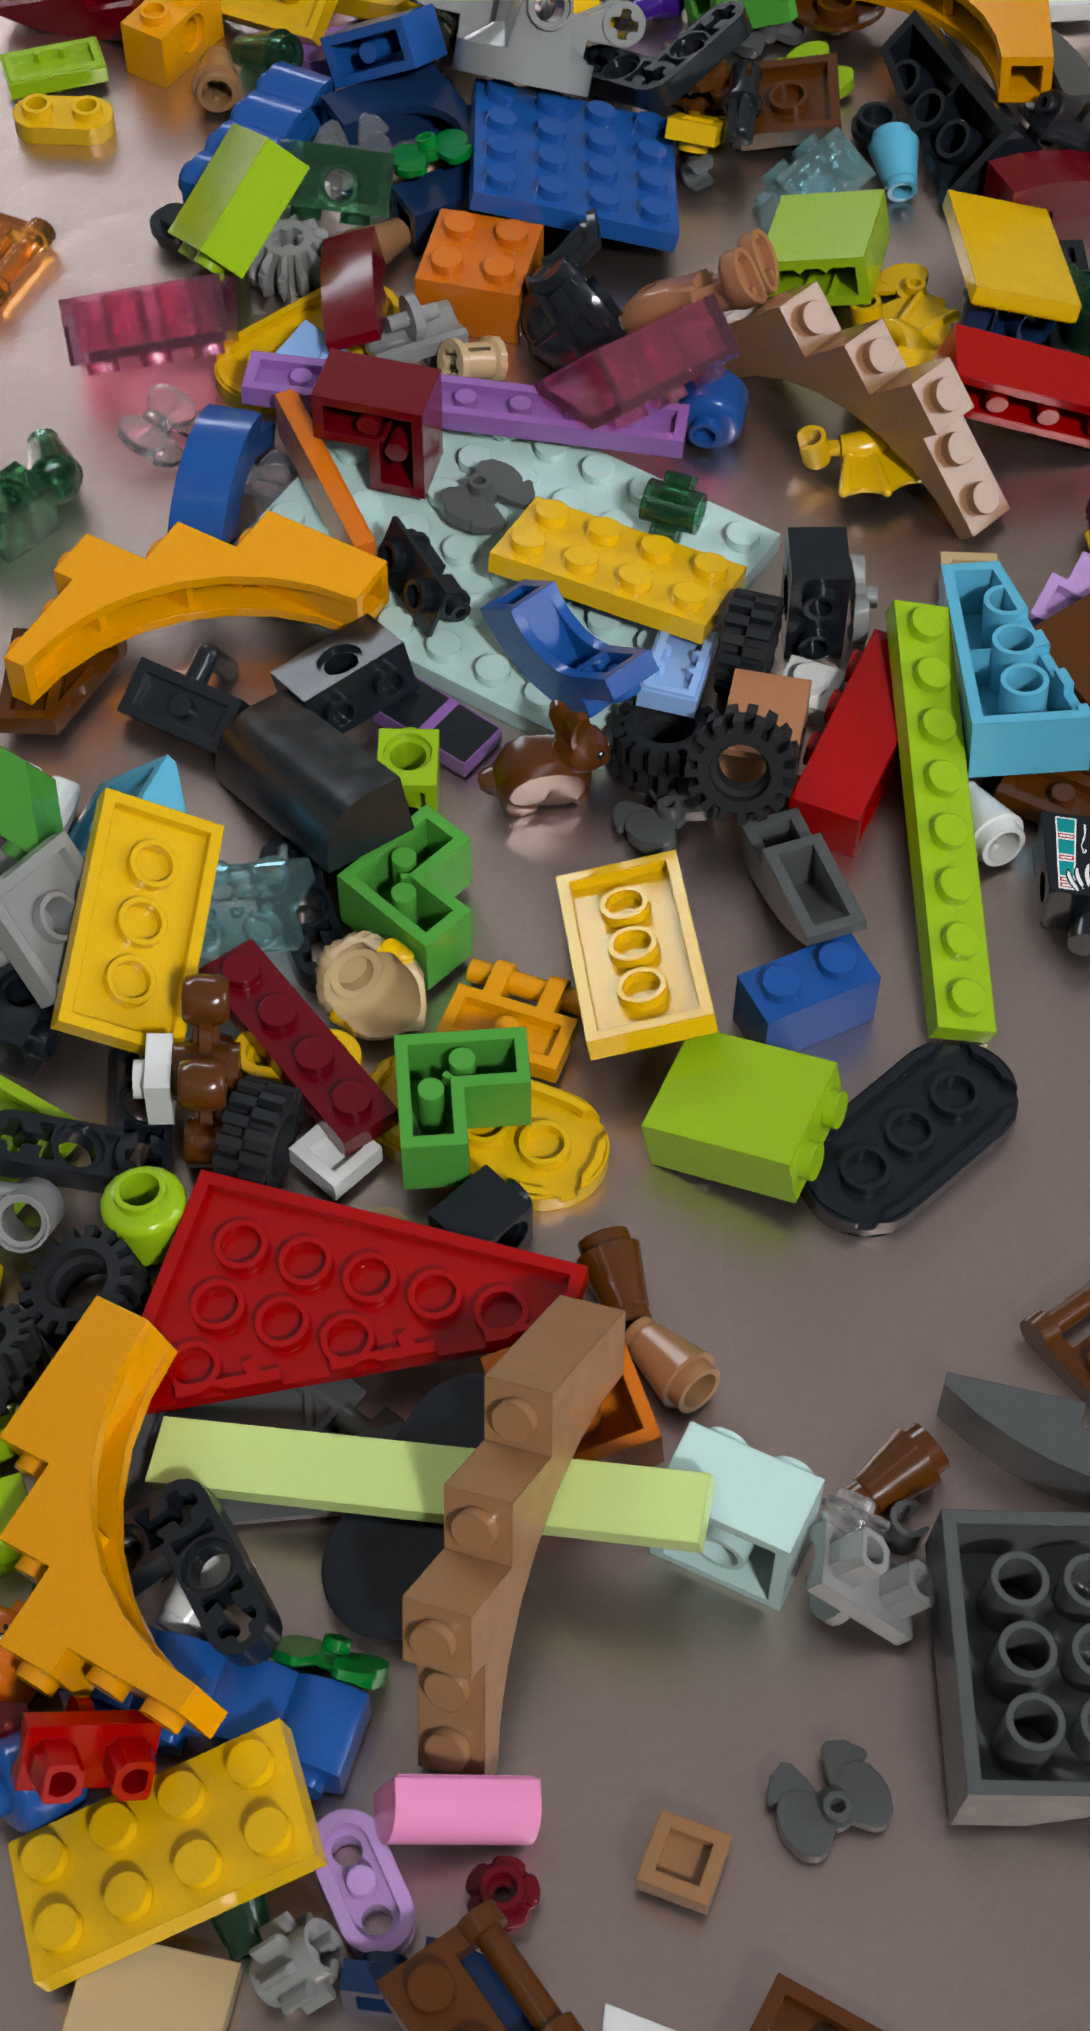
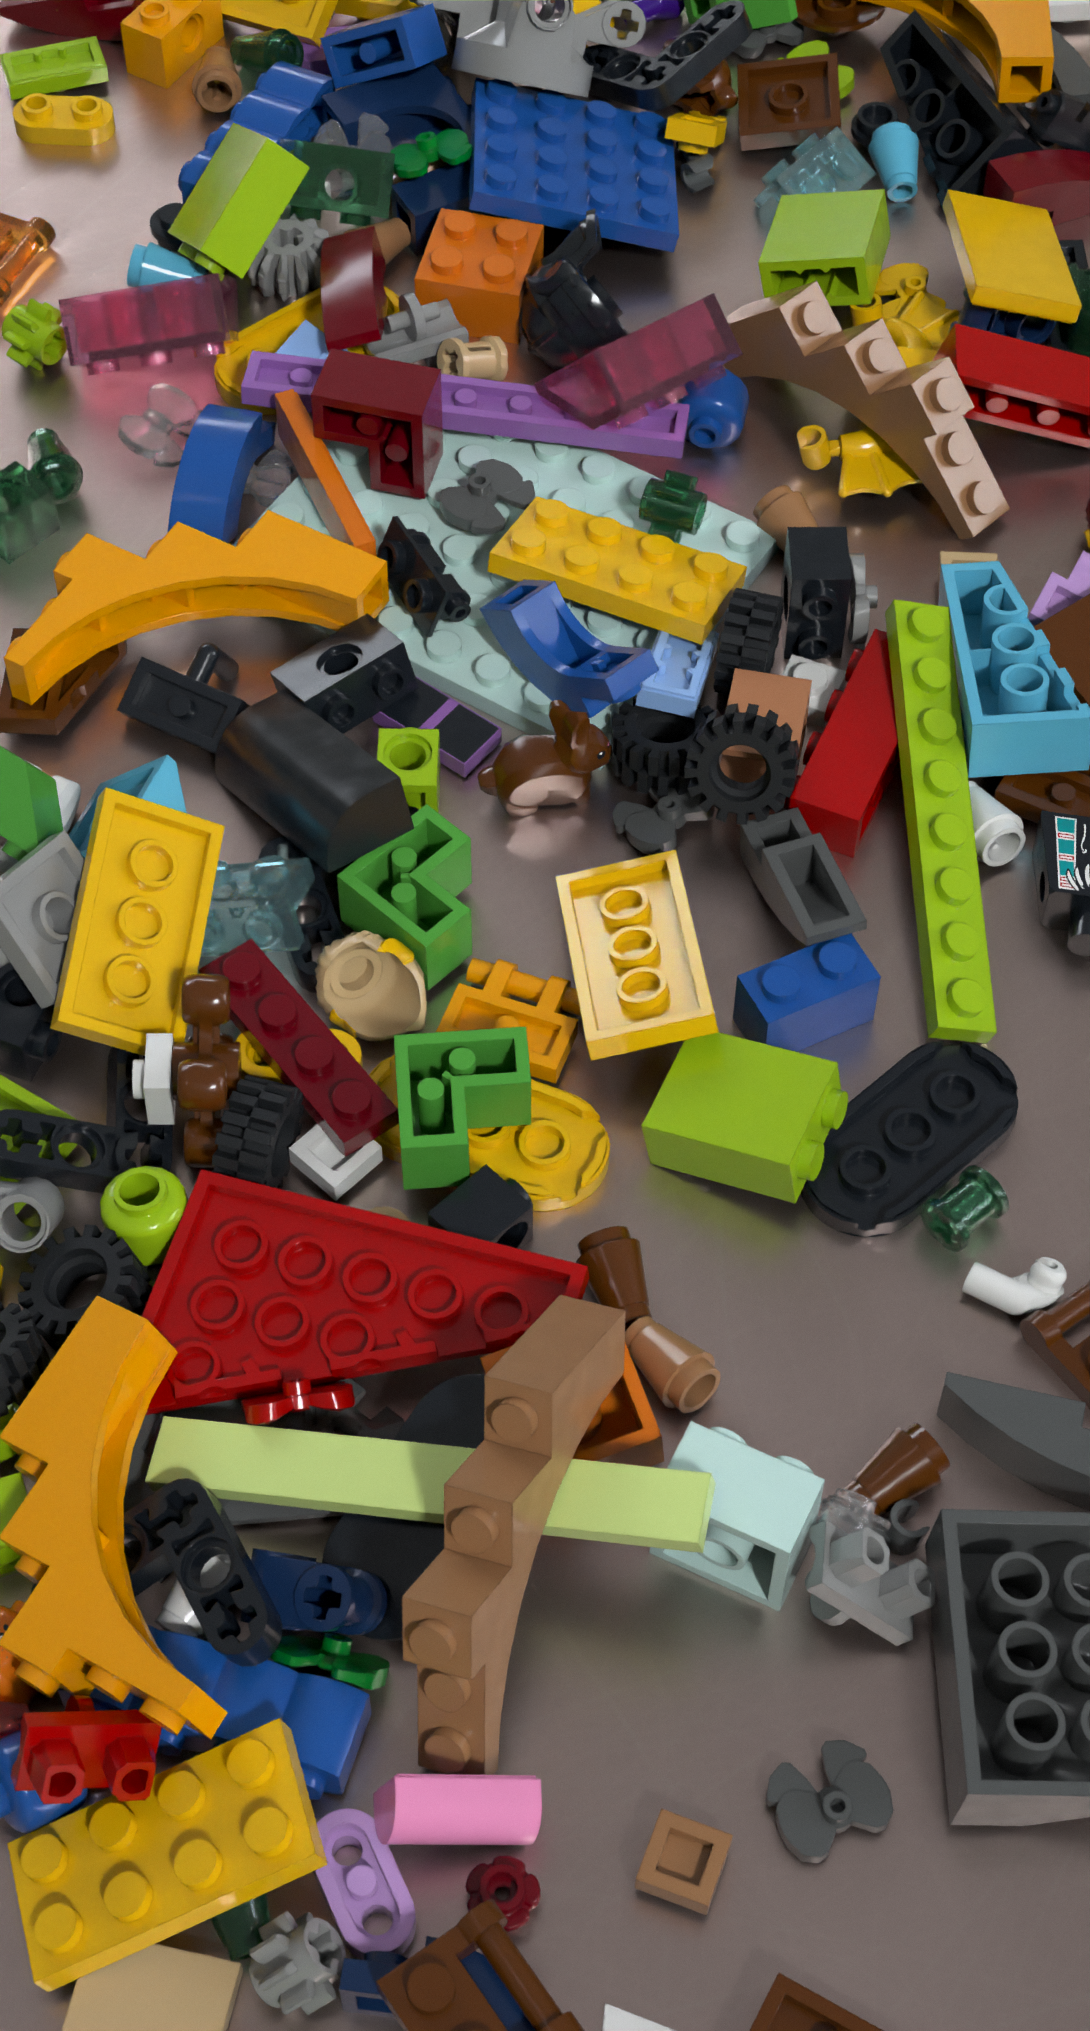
(34, 334): none -> lime gear
(157, 265): none -> medium azure cone
(296, 1397): none -> red piece
(310, 1594): none -> dark blue piece
(742, 104): black axle -> none
(742, 282): nougat piece -> none
(781, 510): none -> medium nougat cone
(964, 1208): none -> clear green bush
(1020, 1293): none -> white arm

